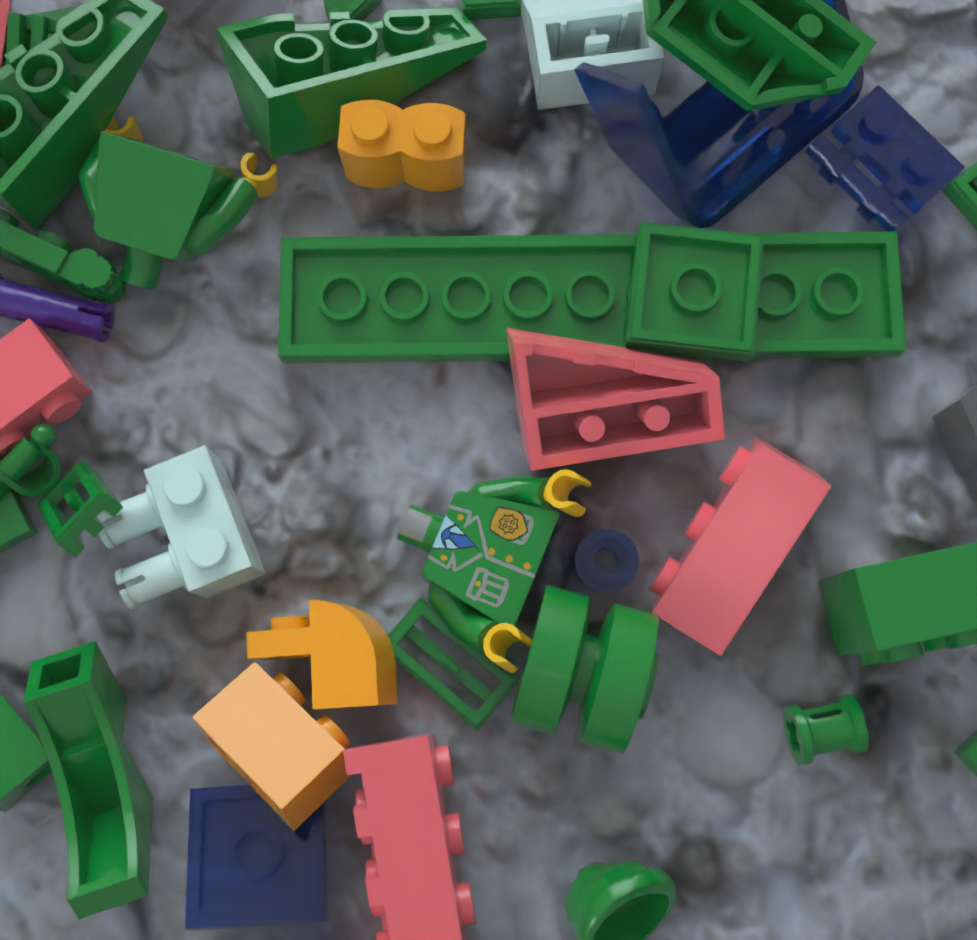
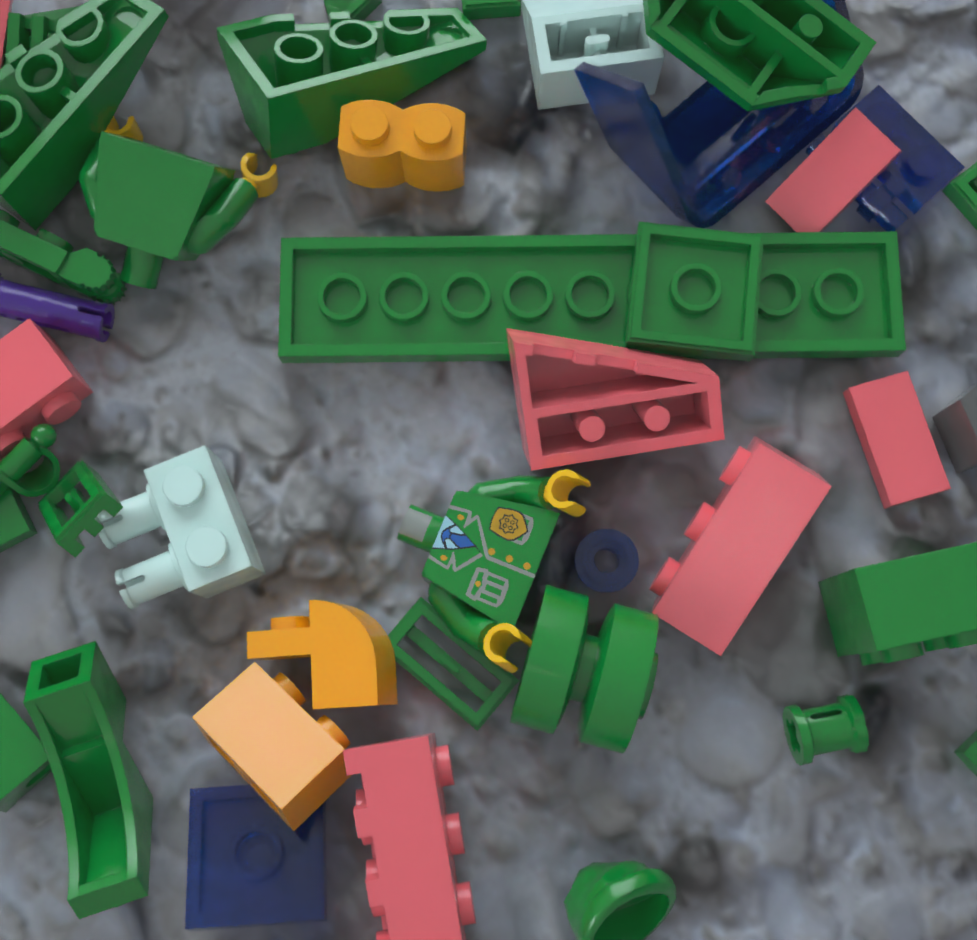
(834, 174): none -> coral tile
(896, 440): none -> coral tile

